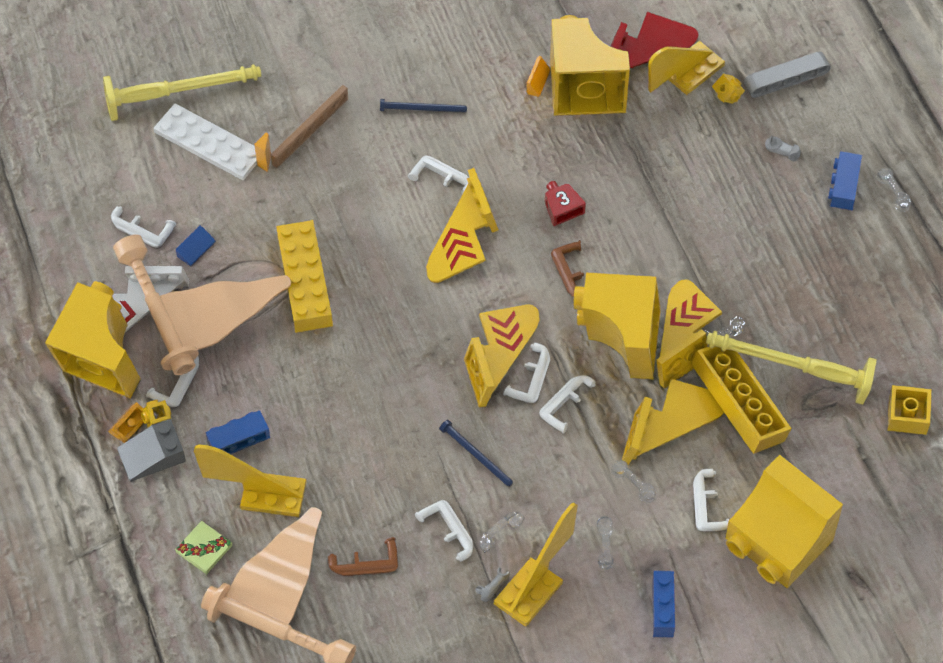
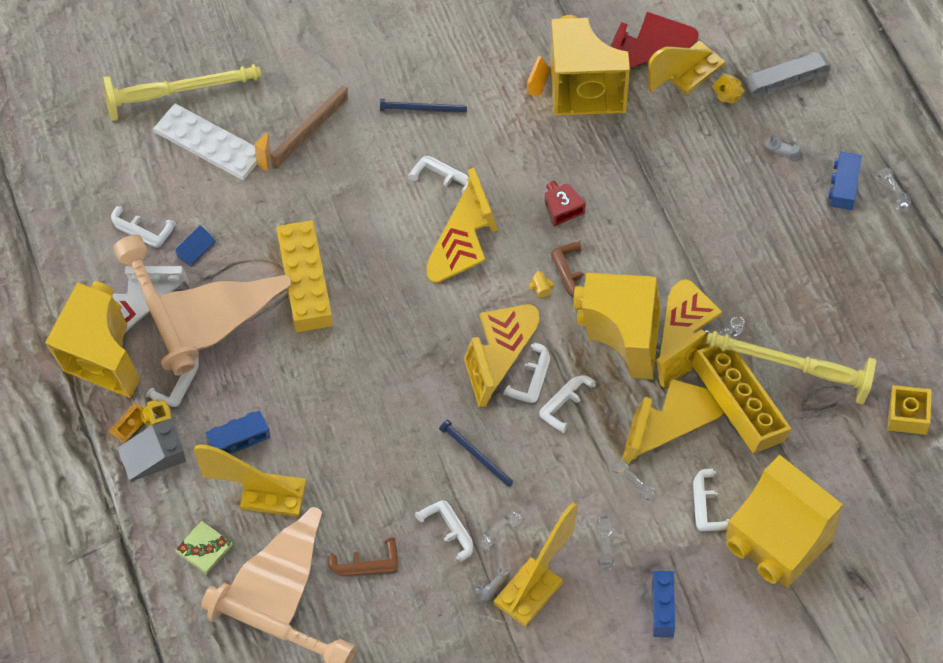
(541, 285): none -> yellow piece

